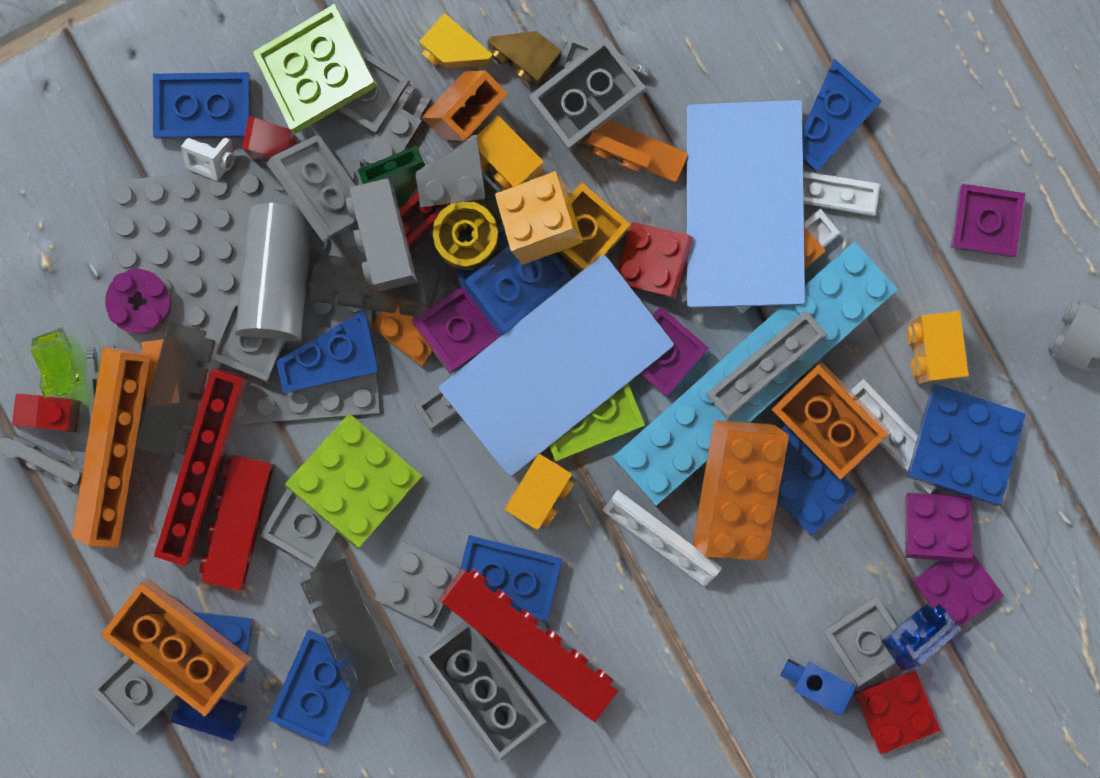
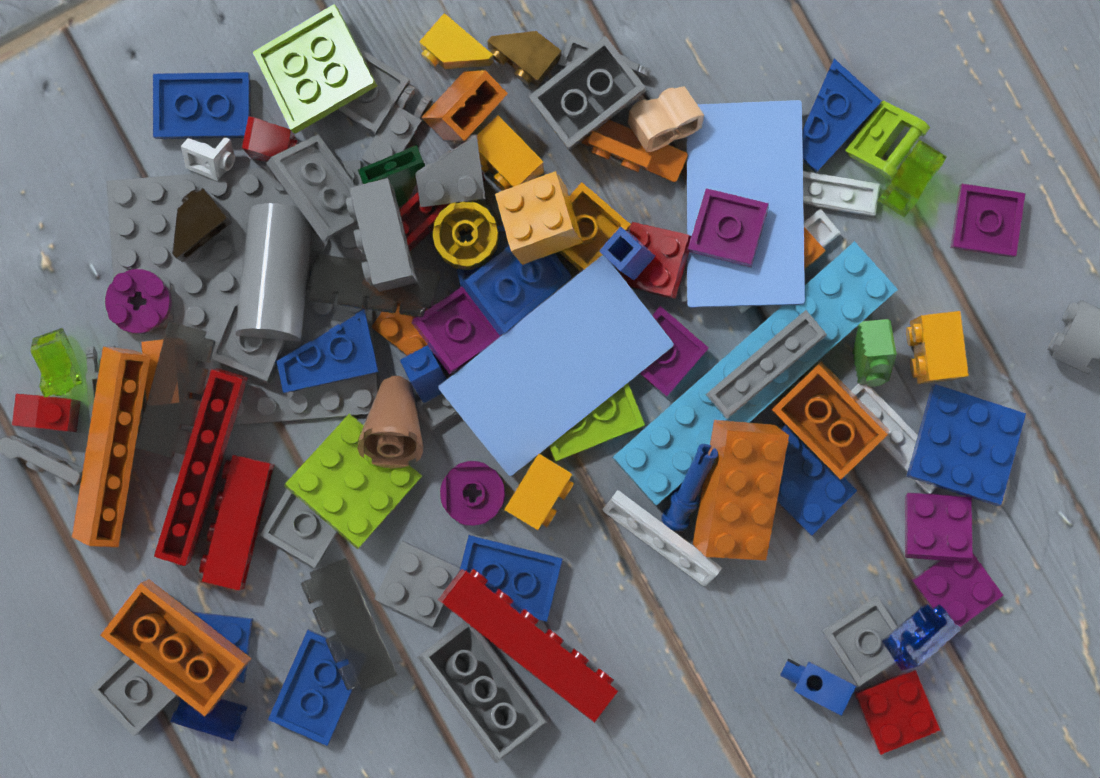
(197, 223): none -> dark brown slope
(392, 426): none -> nougat cone
(424, 373): none -> blue brick
(459, 506): none -> magenta plate
(627, 253): none -> blue brick
(665, 118): none -> light nougat brick
(685, 498): none -> blue pin
(728, 227): none -> magenta plate
(874, 352): none -> bright green brick
(879, 135): none -> lime plate
(912, 178): none -> clear neon green brick

